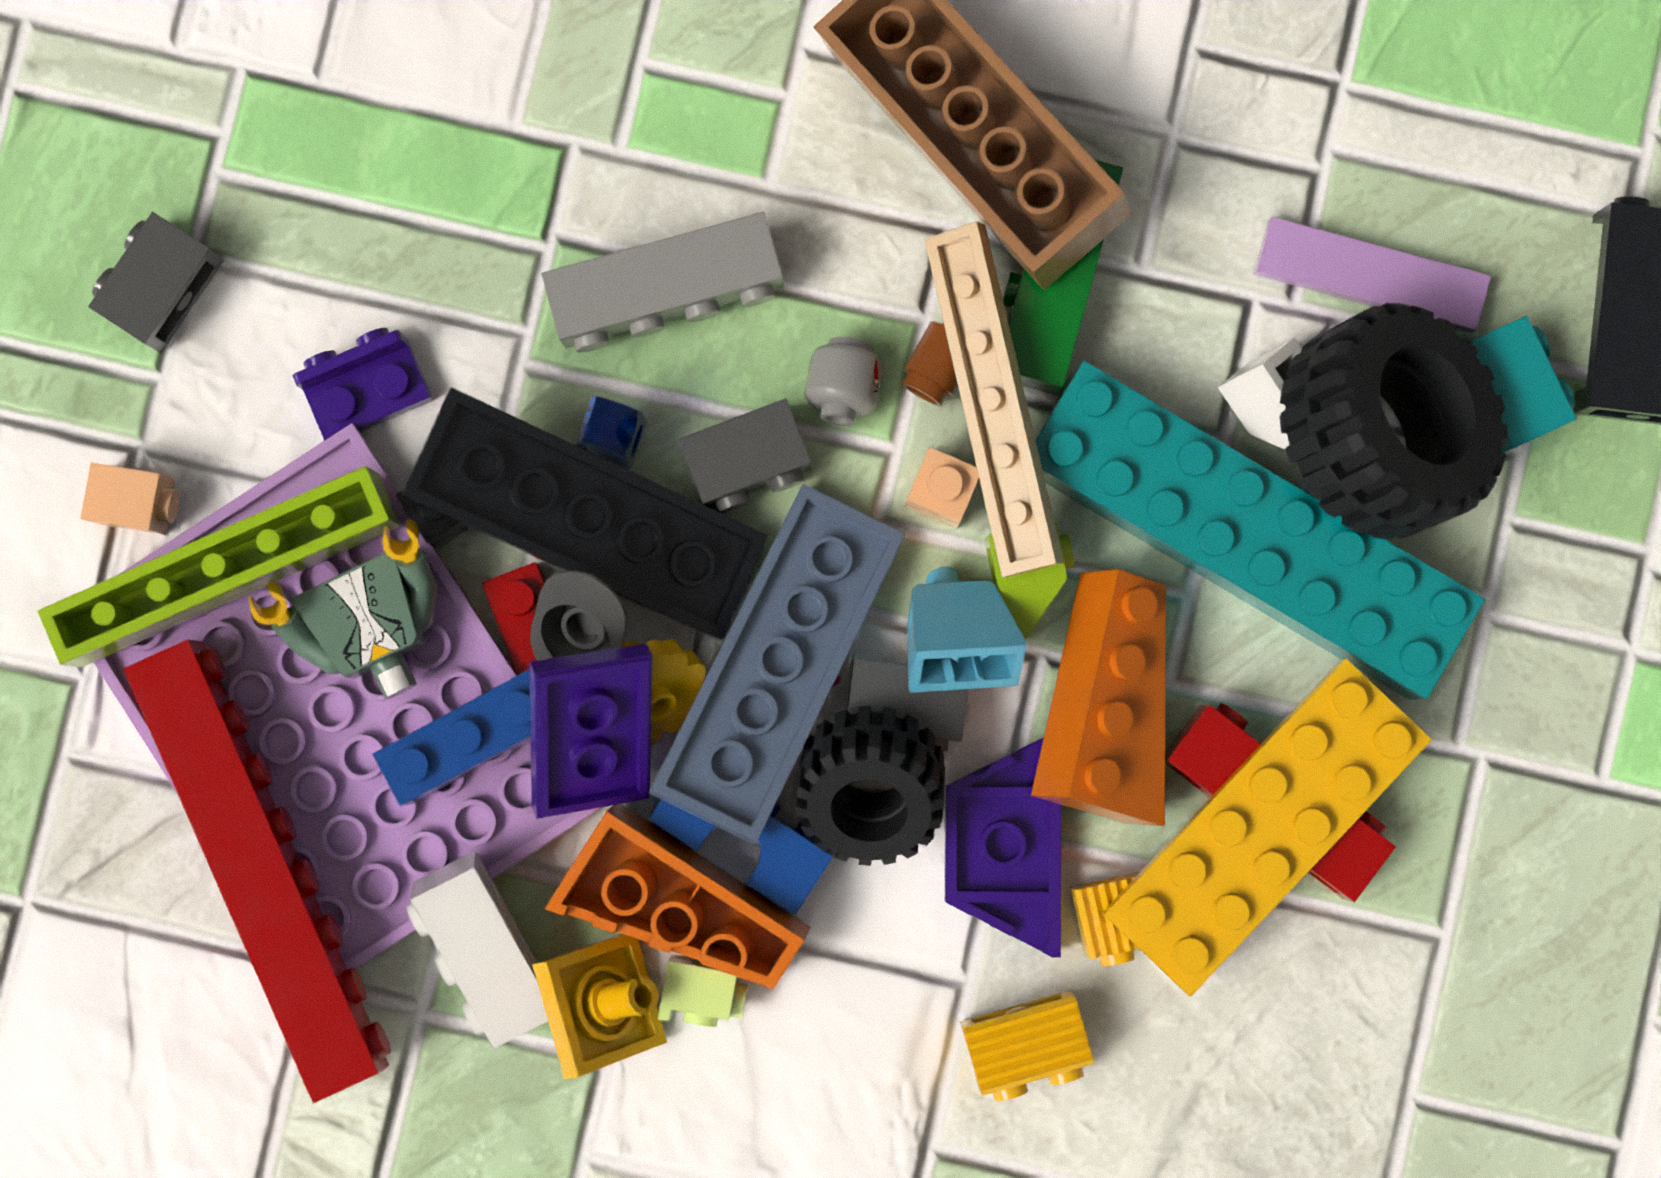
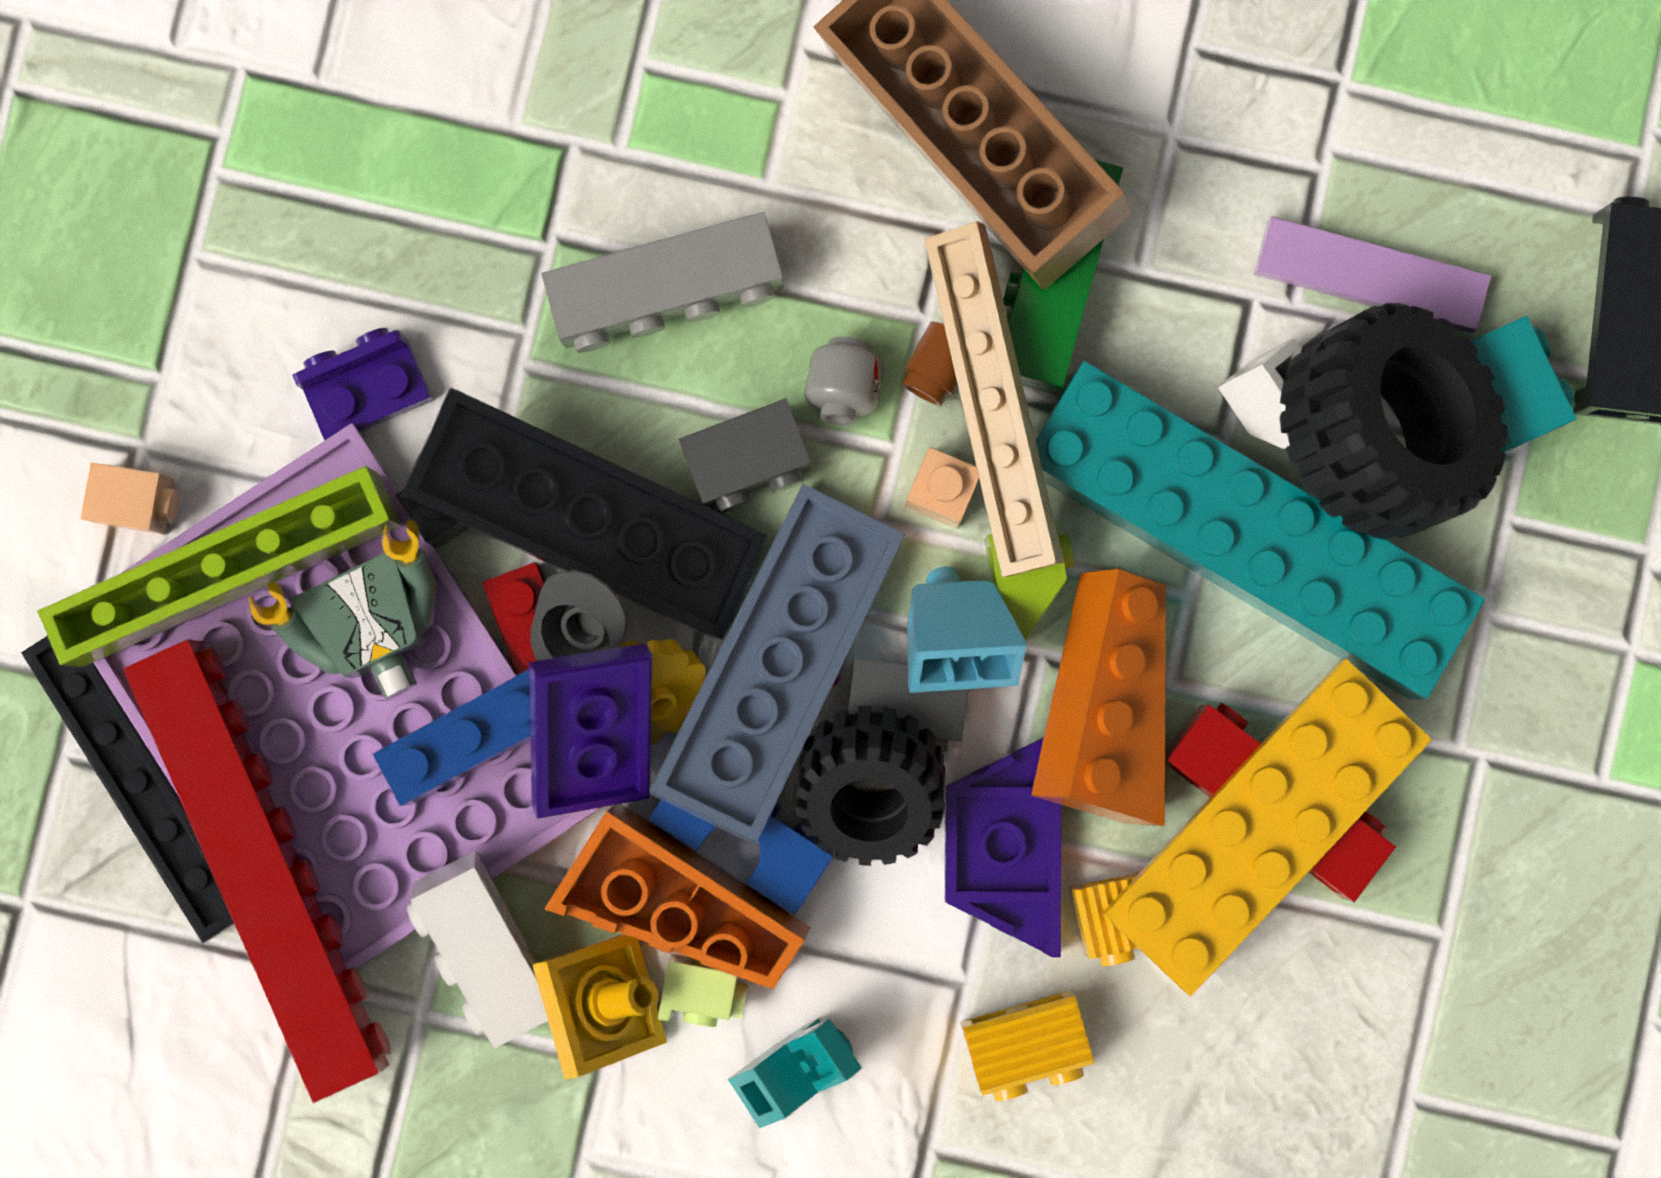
(134, 785): none -> black tile
(154, 281): dark grey brick -> none
(611, 431): clear blue leg -> none
(795, 1071): none -> teal brick

